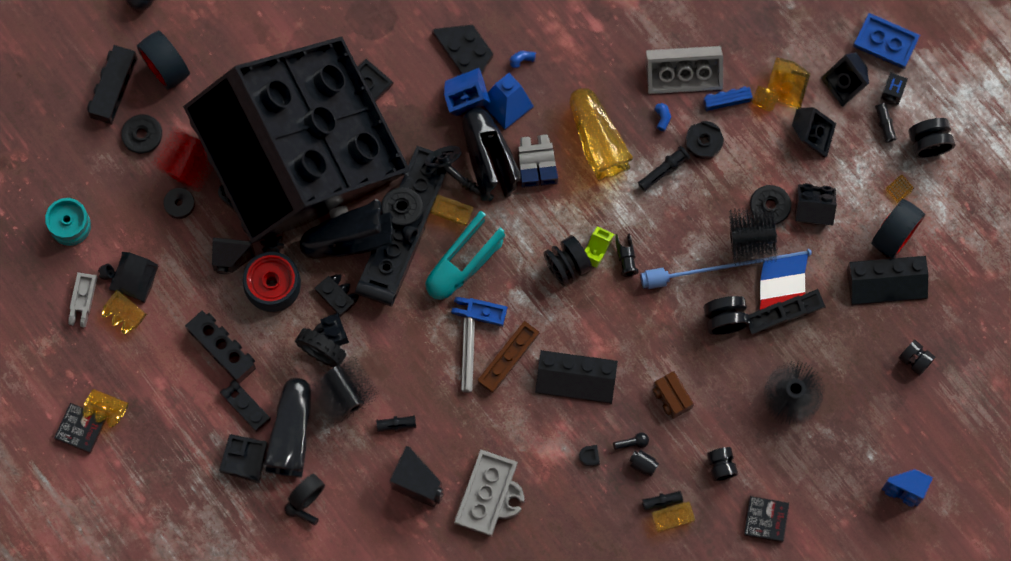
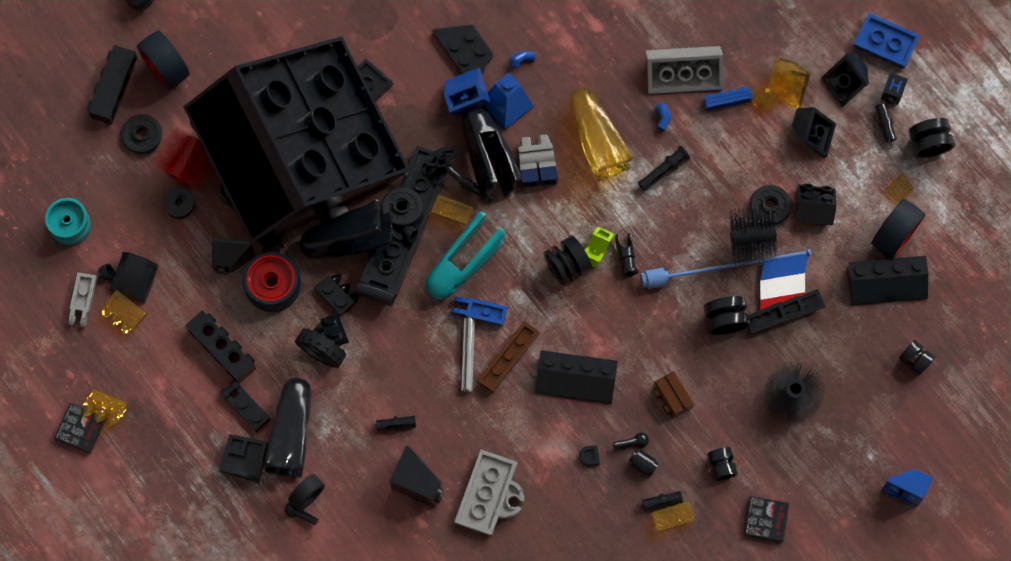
(343, 389): black piece -> none
(706, 150): black plate -> none

